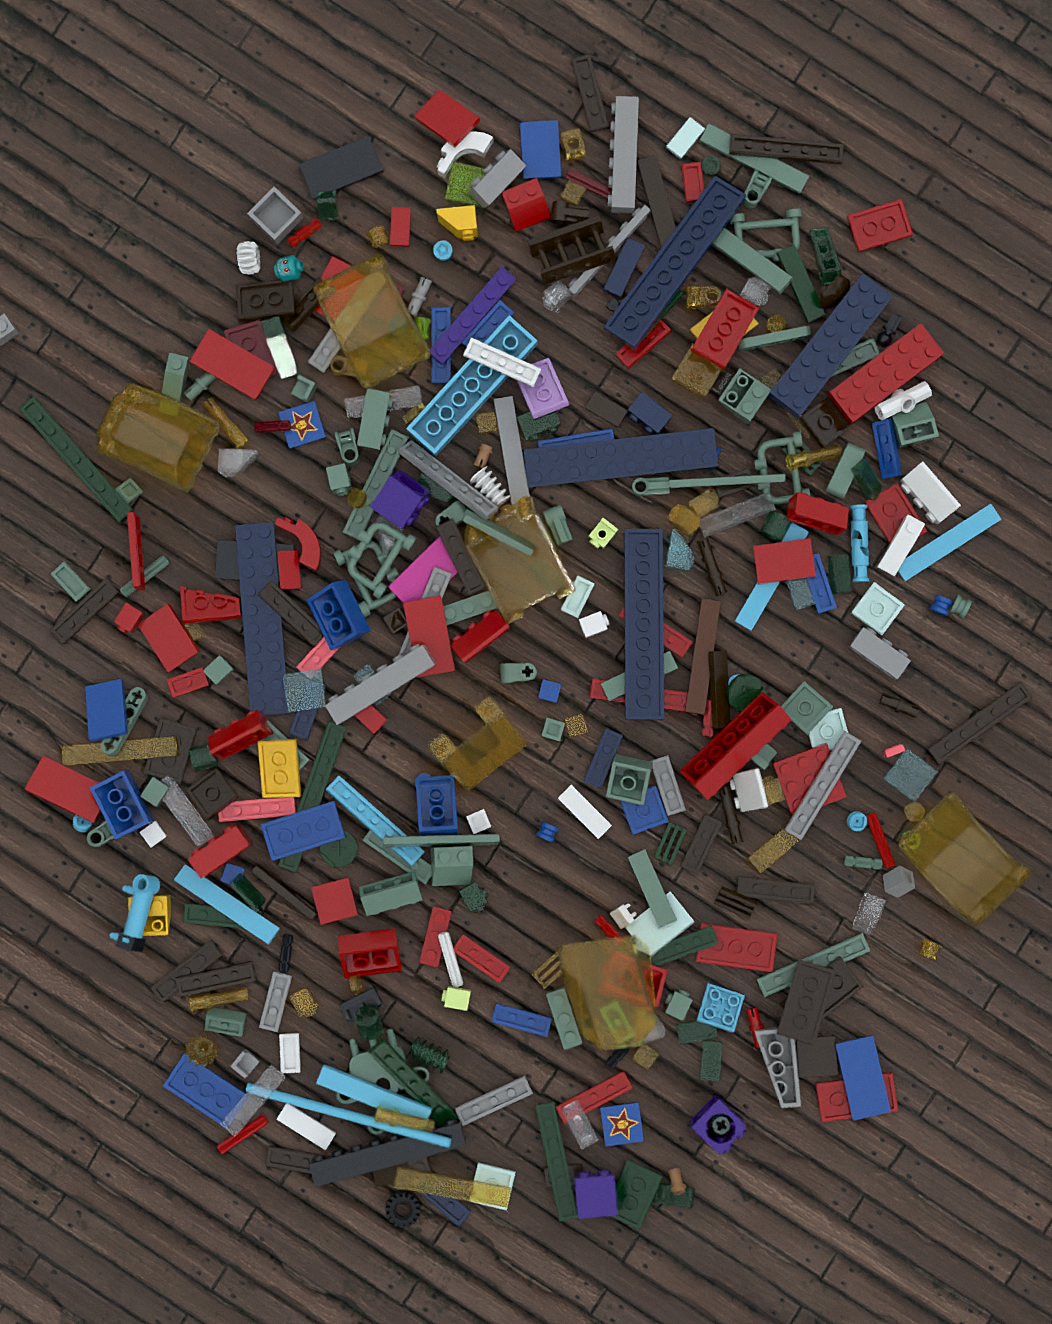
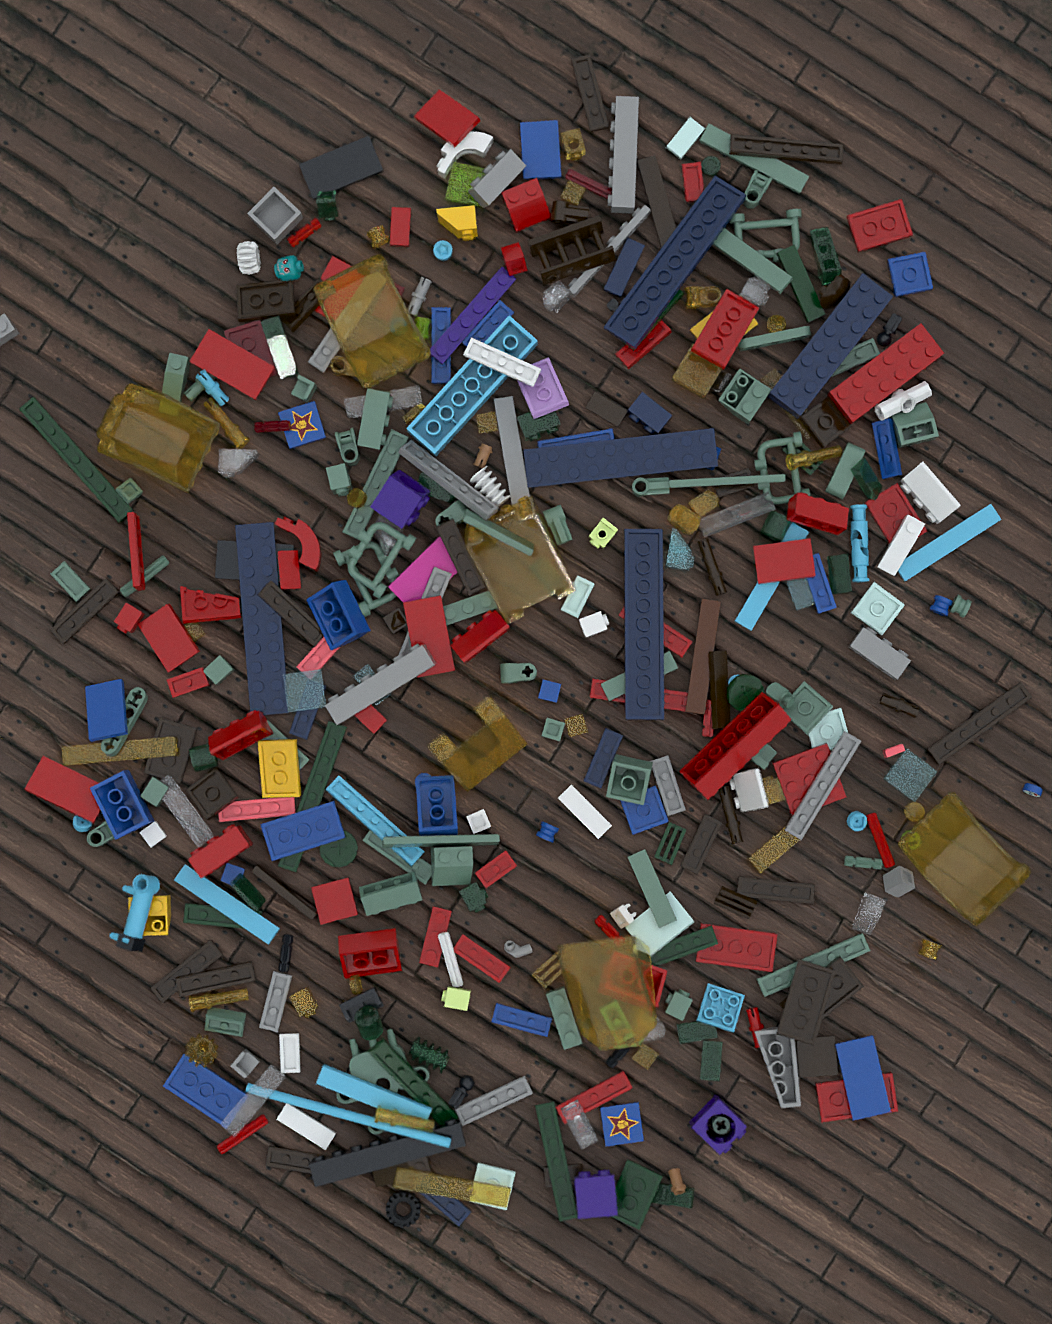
(212, 387): none -> medium azure pin
(466, 1083): none -> black axle
(495, 869): none -> red plate
(514, 259): none -> red brick
(517, 951): none -> light grey arm
(780, 695): none -> sand green arm
(910, 274): none -> blue tile
(1032, 790): none -> blue tile

